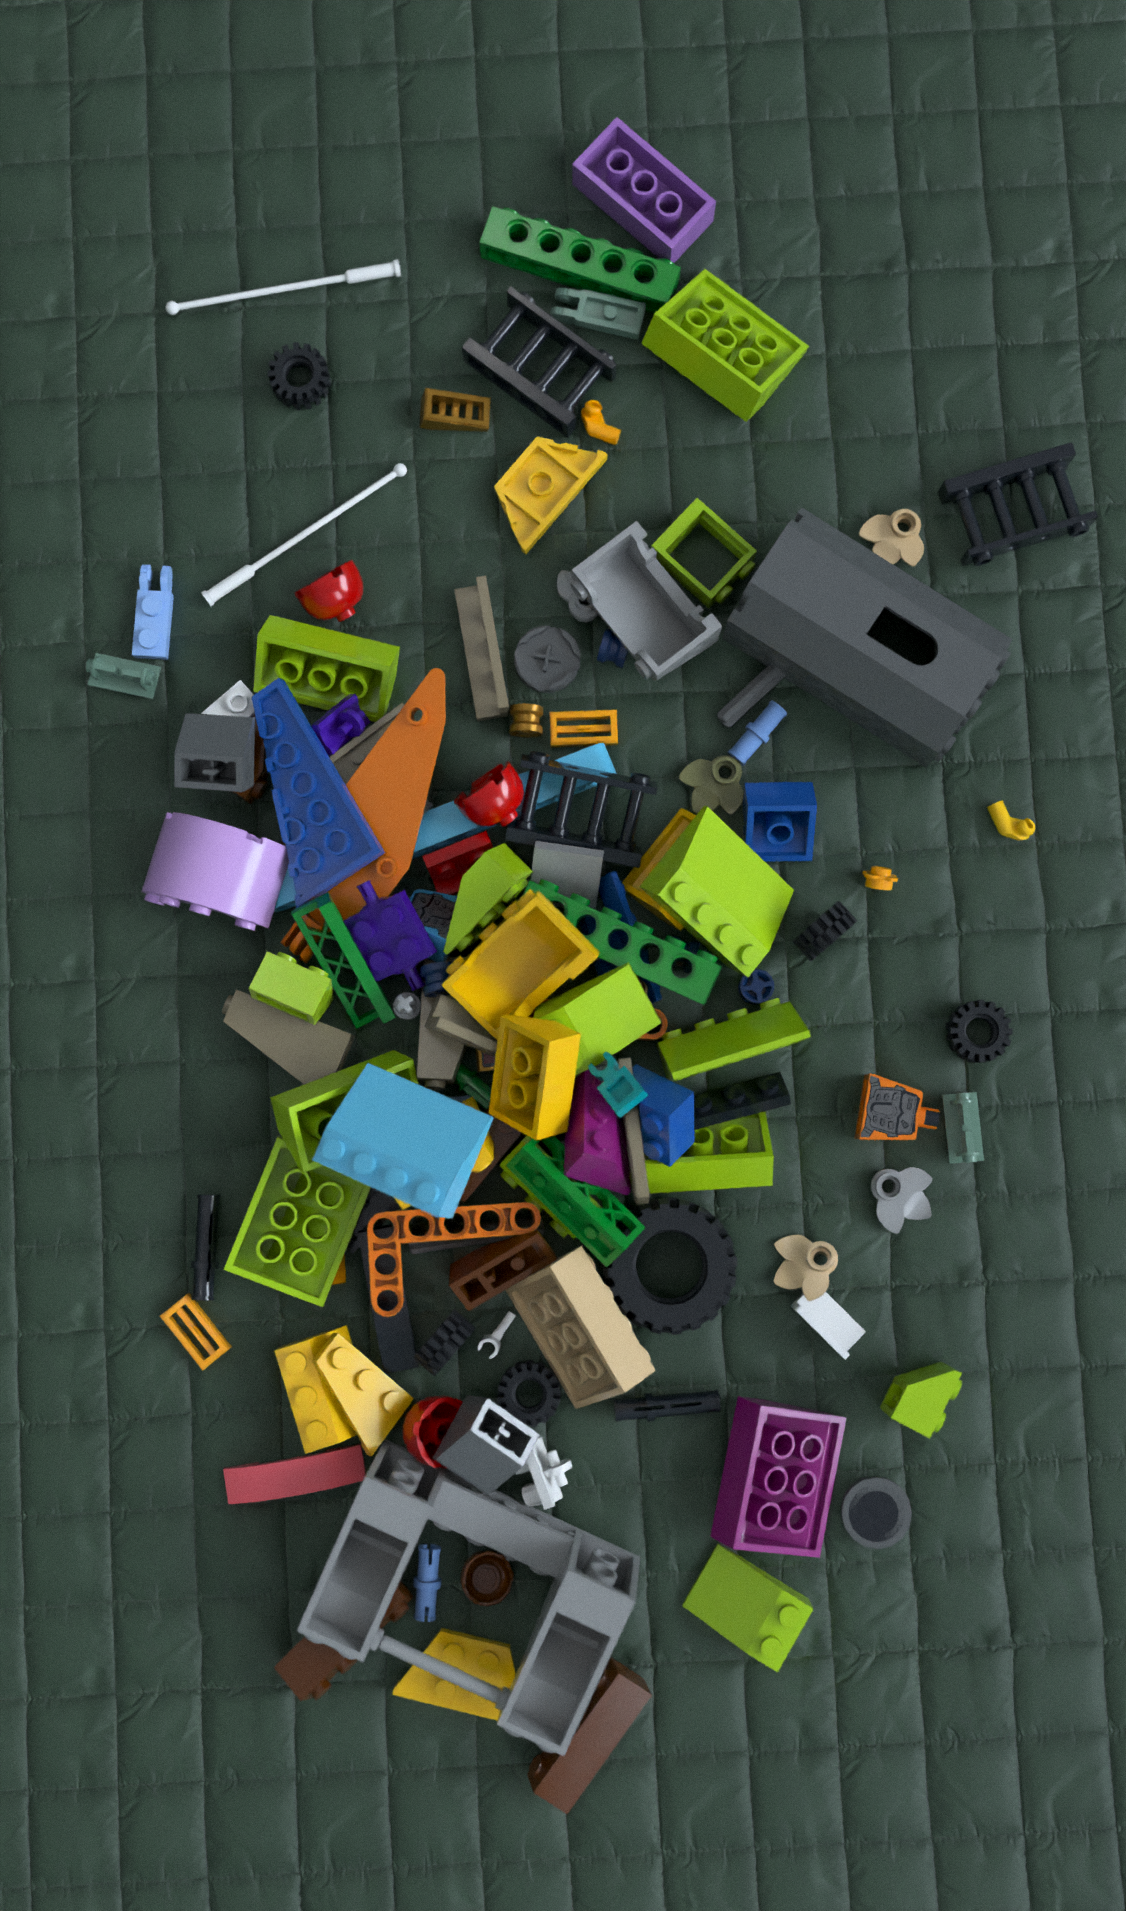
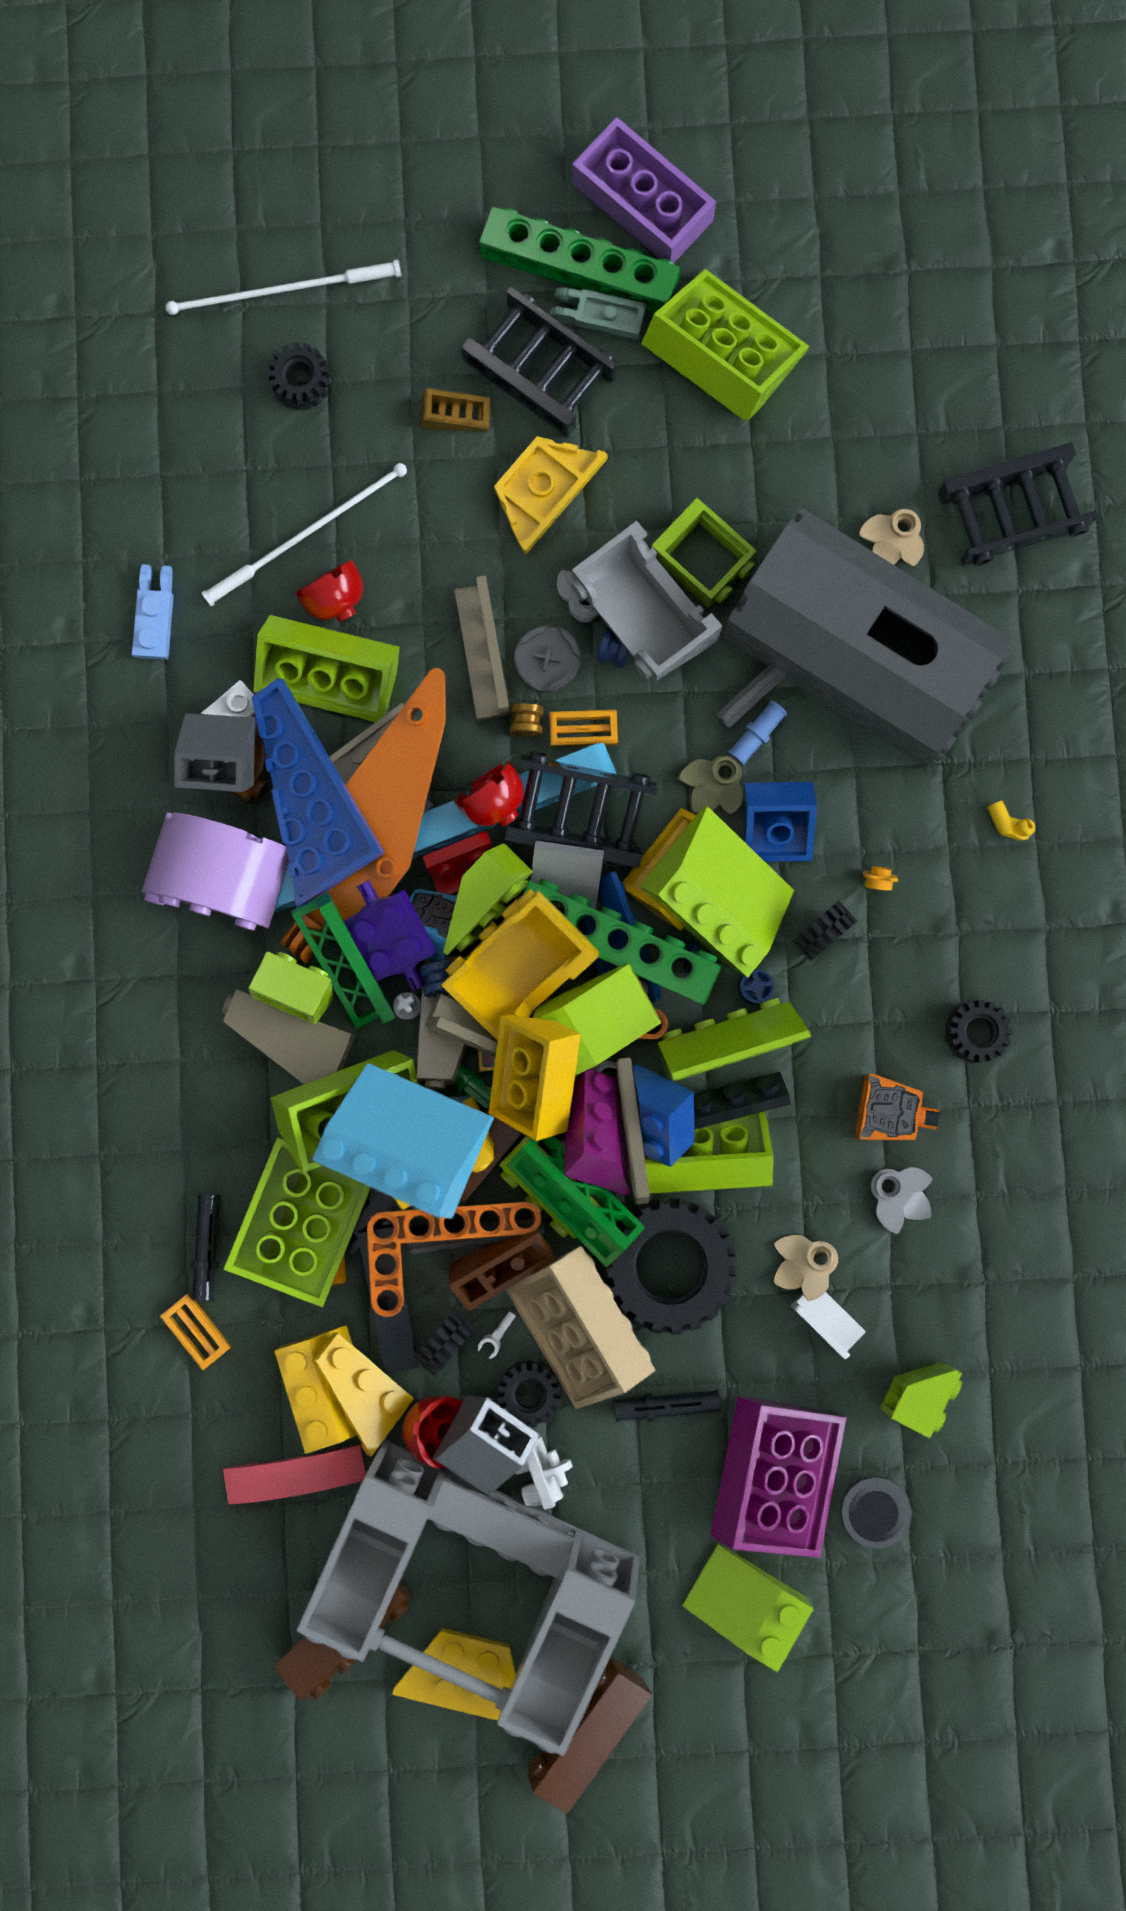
(123, 675): sand green hinge -> none
(340, 724): dark purple hips -> none
(427, 1582): medium blue pin -> none
(486, 1578): reddish brown hair -> none
(595, 423): light orange arm -> none
(618, 1086): teal plate -> none
(962, 1127): sand green hinge -> none

